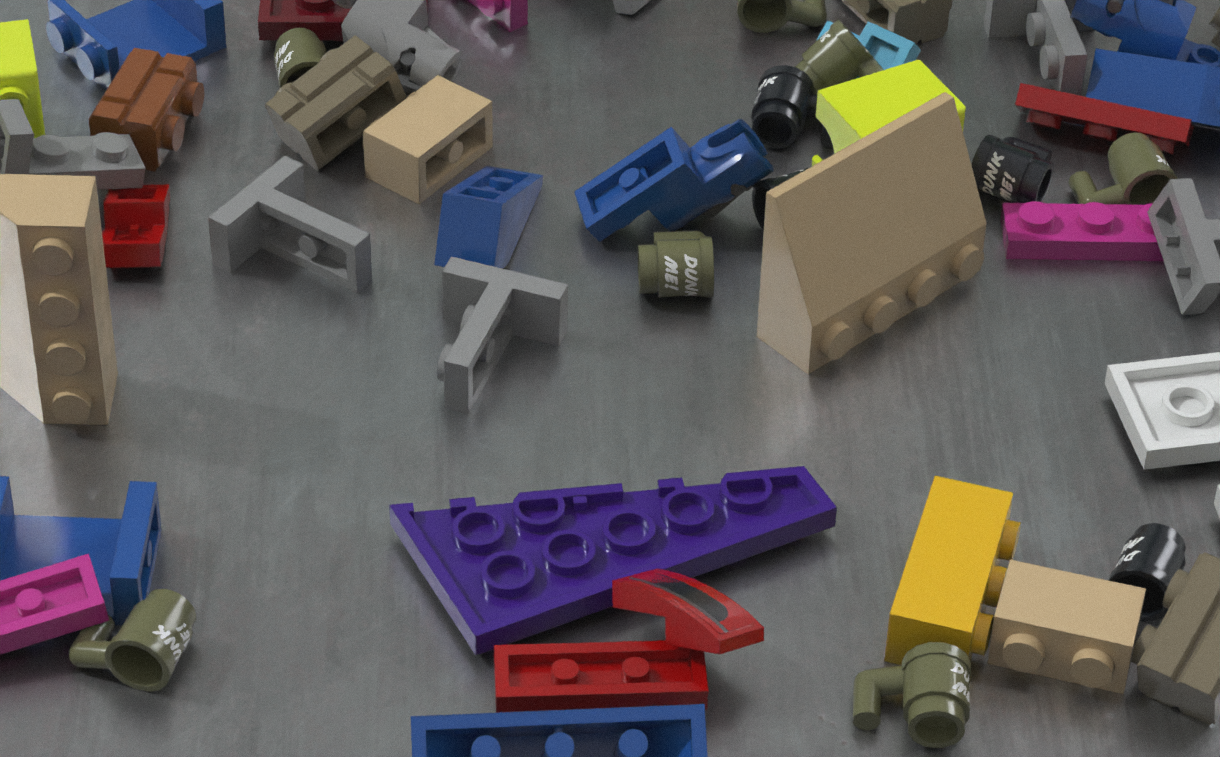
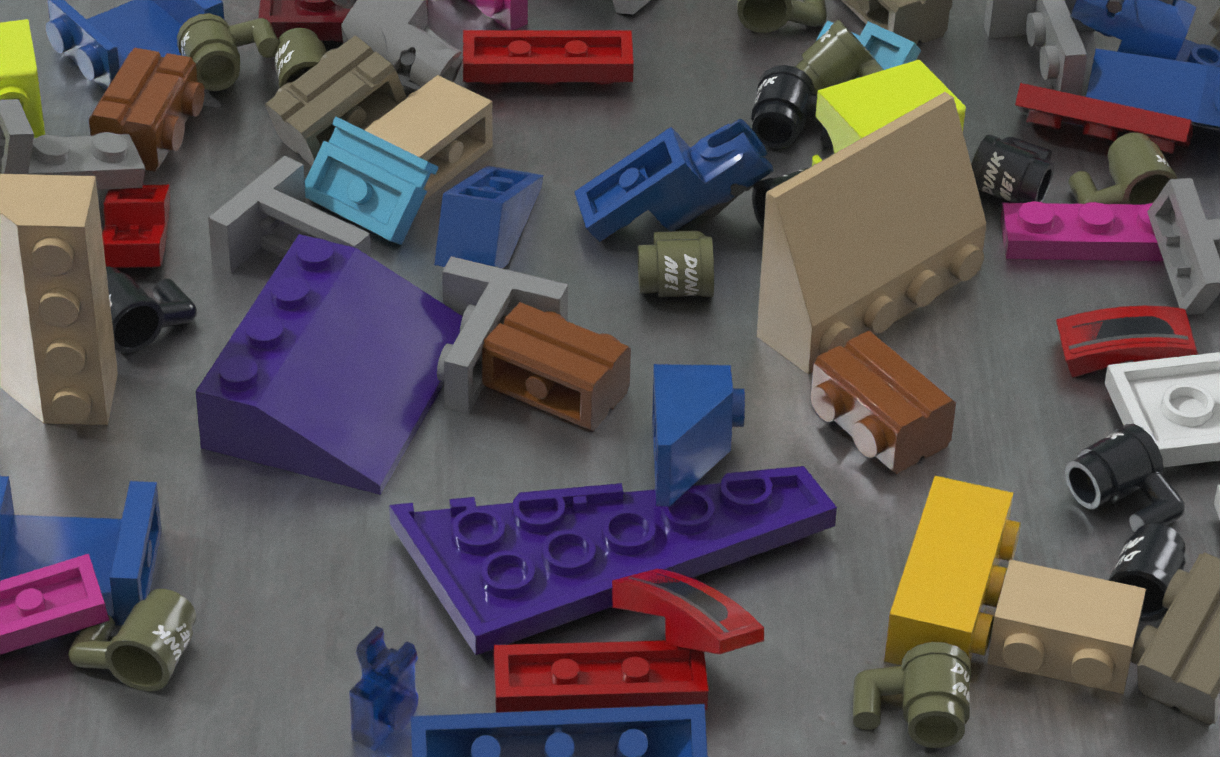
(140, 318): none -> black piece
(215, 44): none -> olive piece
(328, 369): none -> dark purple slope
(368, 181): none -> medium azure plate
(385, 693): none -> clear blue plate
(547, 56): none -> red plate
(556, 366): none -> dark orange brick
(691, 424): none -> blue slope
(882, 402): none -> dark orange brick
(1120, 467): none -> black piece
(1124, 334): none -> red slope

